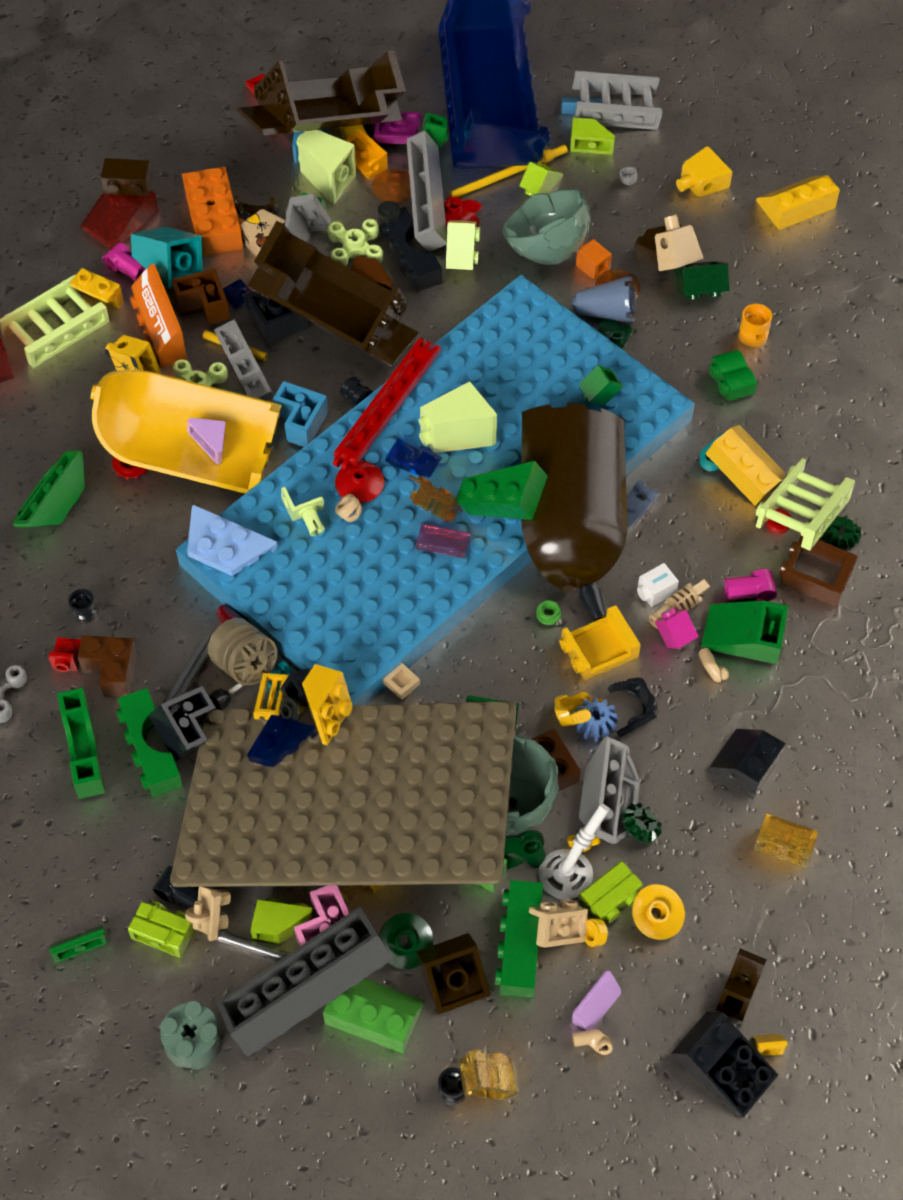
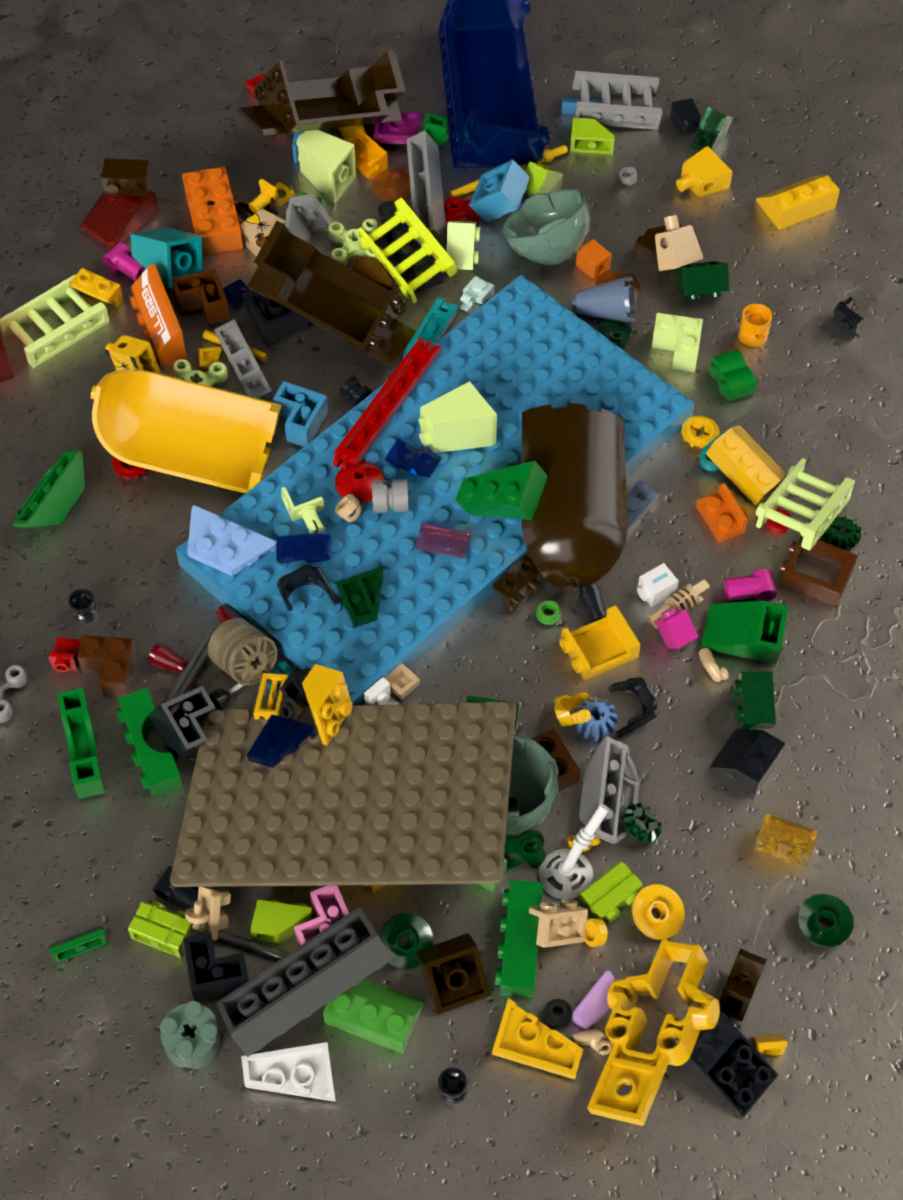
(166, 658): none -> dark red cone
(208, 356): none -> yellow tile
(208, 435): lavender slope -> none
(210, 975): none -> black brick
(267, 192): none -> yellow bracket
(292, 1071): none -> white wing
(304, 547): none -> clear blue slope
(304, 576): none -> black helmet
(362, 596): none -> dark green wing
(379, 694): none -> white bracket
(390, 496): none -> light grey wheel
(429, 247): none -> neon yellow fence
(429, 497): clear orange hinge -> none
(435, 323): none -> teal plate
(476, 292): none -> light aqua plate
(488, 1075): clear yellow brick -> none
(499, 191): none -> dark azure brick
(518, 584): none -> dark brown bracket
(532, 1043): none -> yellow wing
(557, 1021): none -> pearl dark grey plate
(600, 385): green brick -> none
(627, 1025): none -> yellow piece
(678, 335): none -> yellowish green brick
(685, 116): none -> black brick
(695, 424): none -> yellow gear
(711, 130): none -> clear green slope
(723, 514): none -> orange bracket
(754, 700): none -> dark green brick
(833, 912): none -> dark green dish
(847, 319): none -> black bracket

